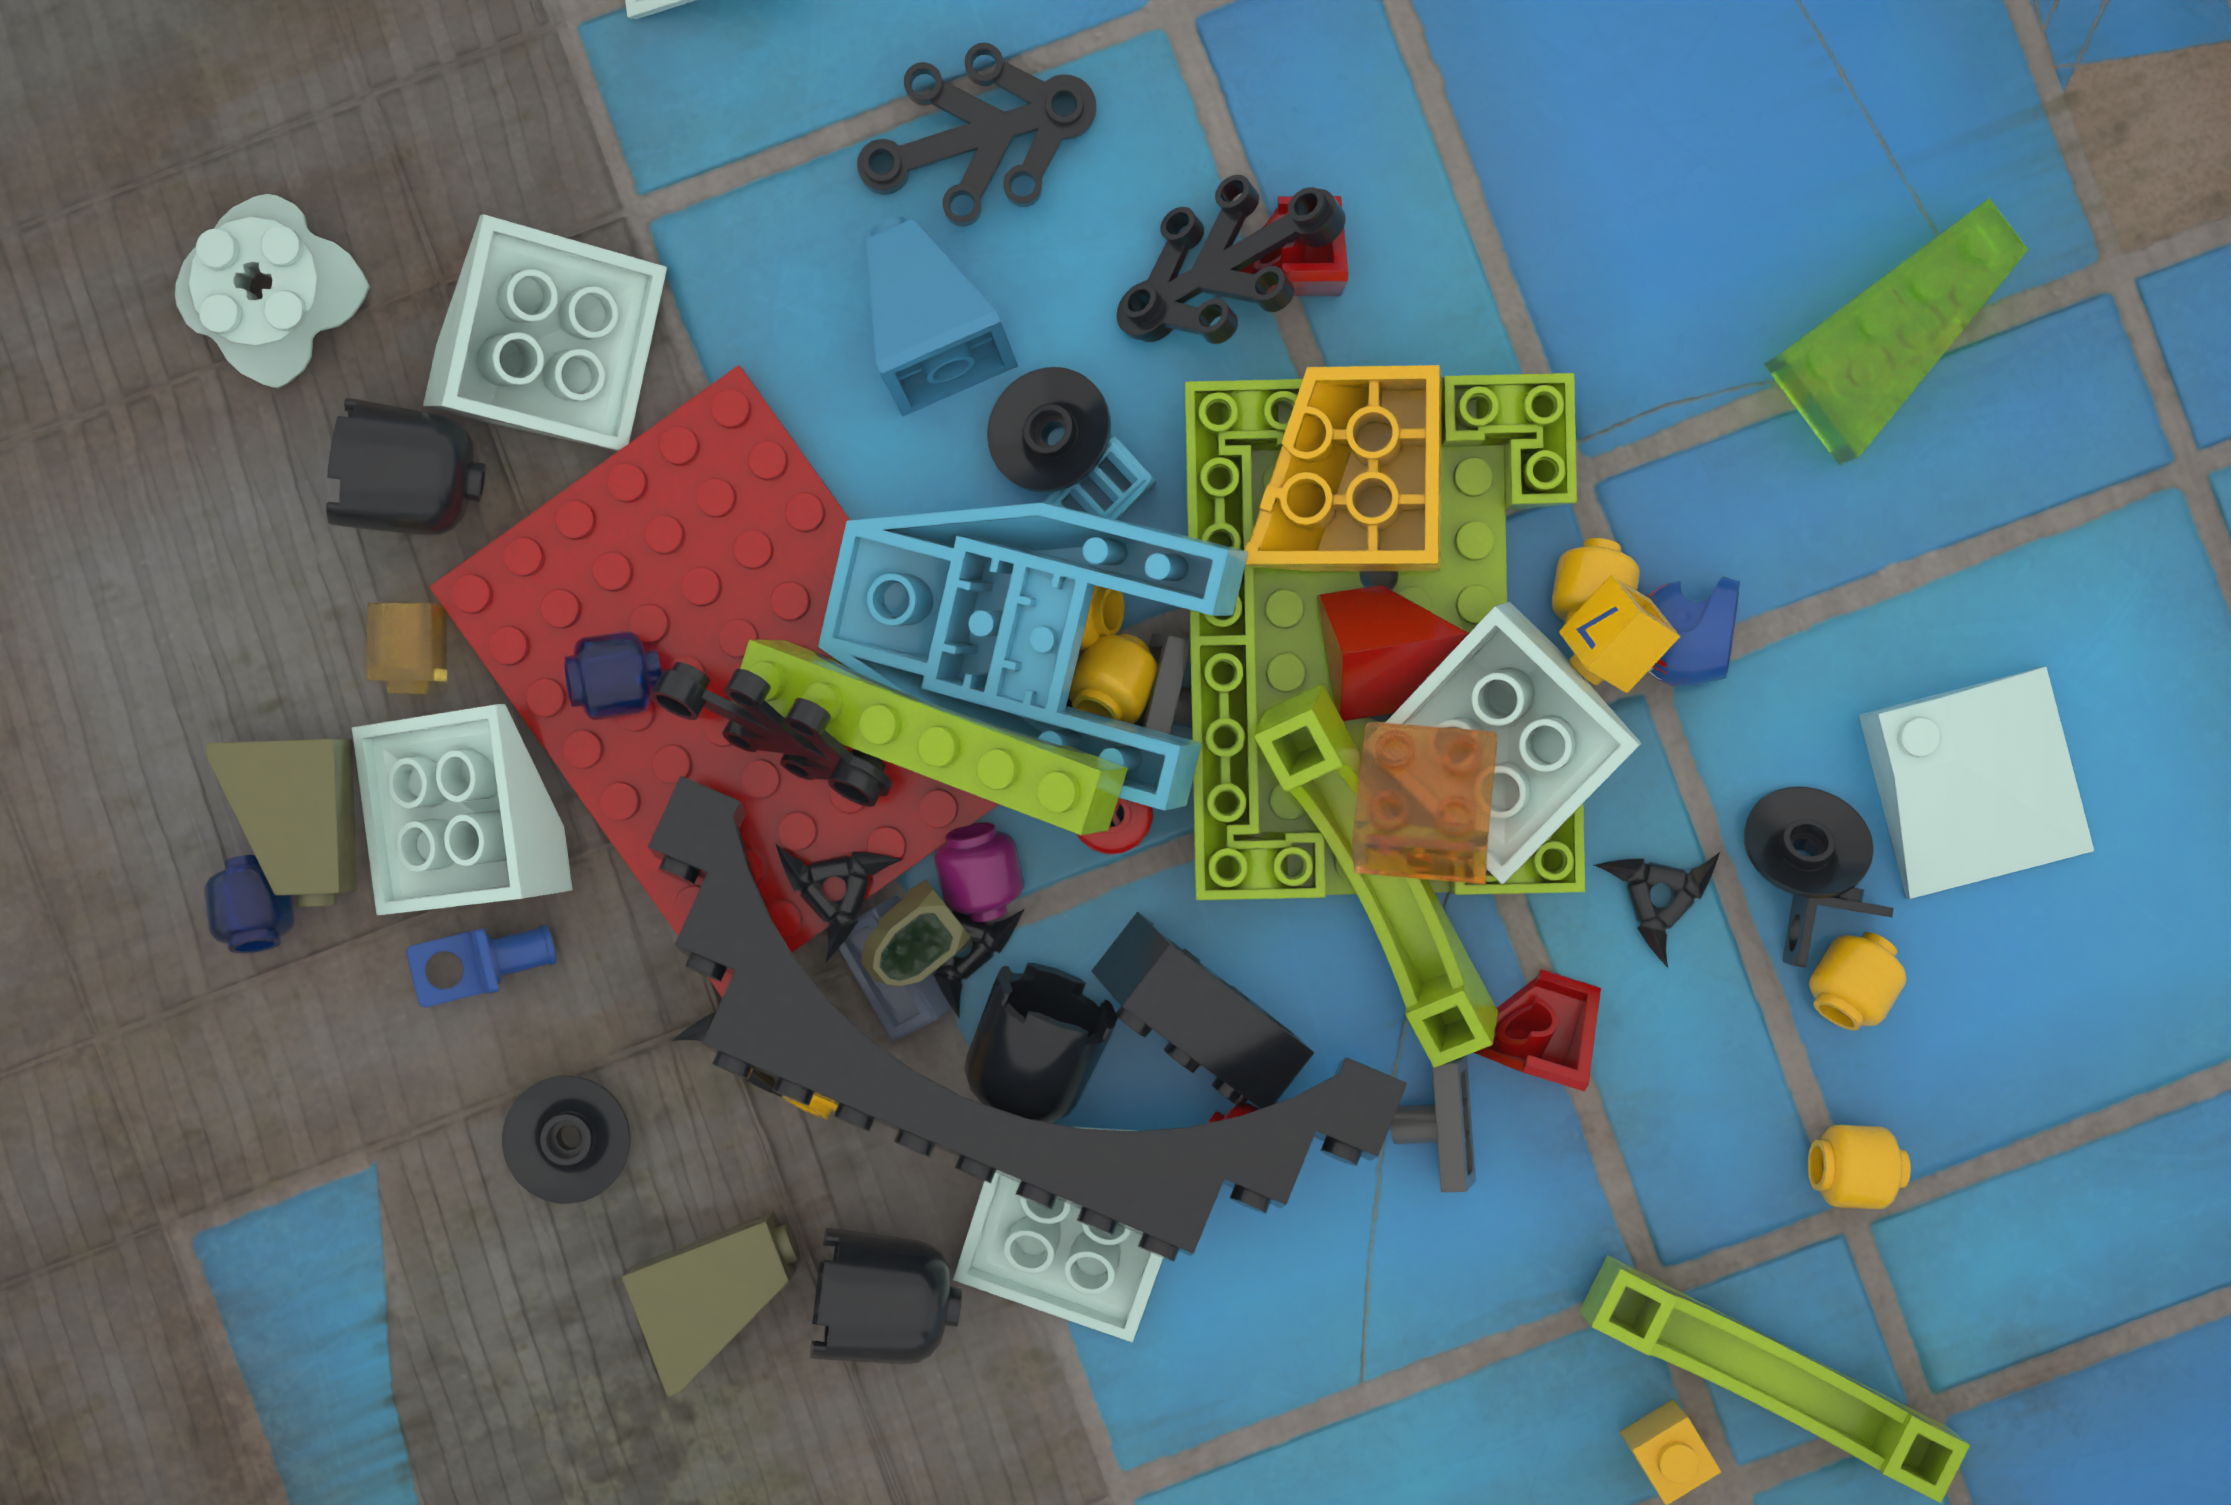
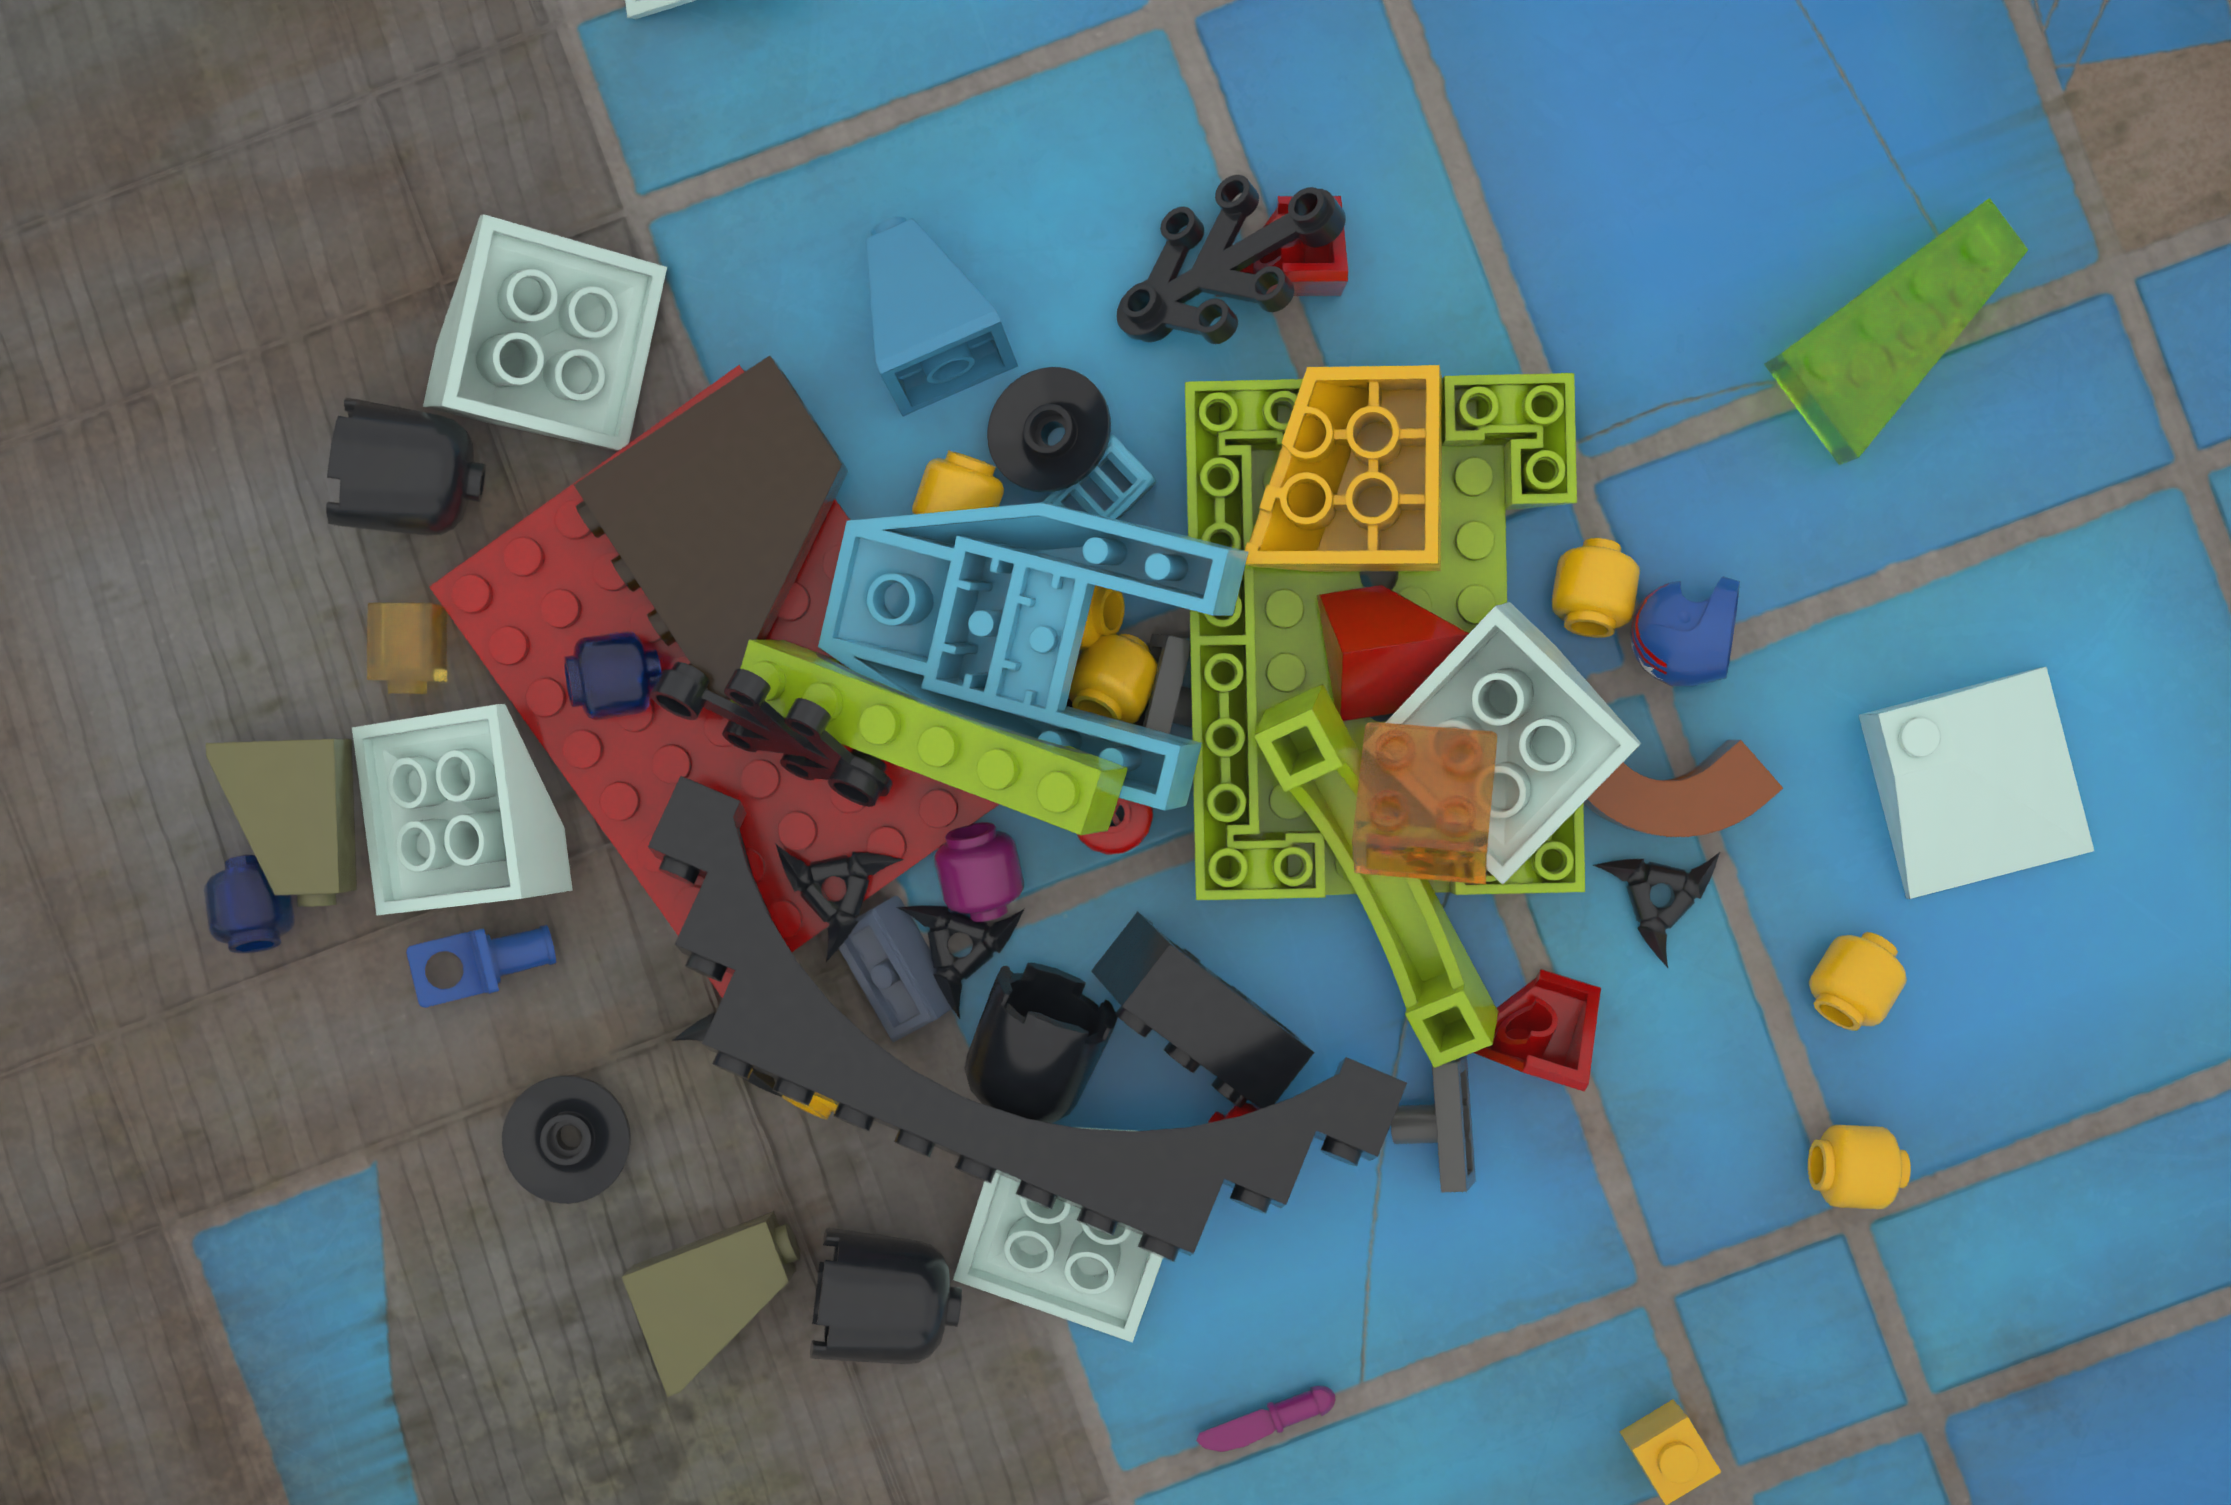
(311, 288): light aqua brick -> none
(718, 515): none -> dark brown slope
(913, 939): rock -> none
(957, 484): none -> yellow head
(987, 132): black plant -> none
(1263, 1422): none -> magenta piece
(1617, 635): yellow brick -> none
(1703, 801): none -> dark orange arch
(1774, 1376): lime arch -> none
(1803, 916): black bracket -> none
(1814, 823): black dish -> none

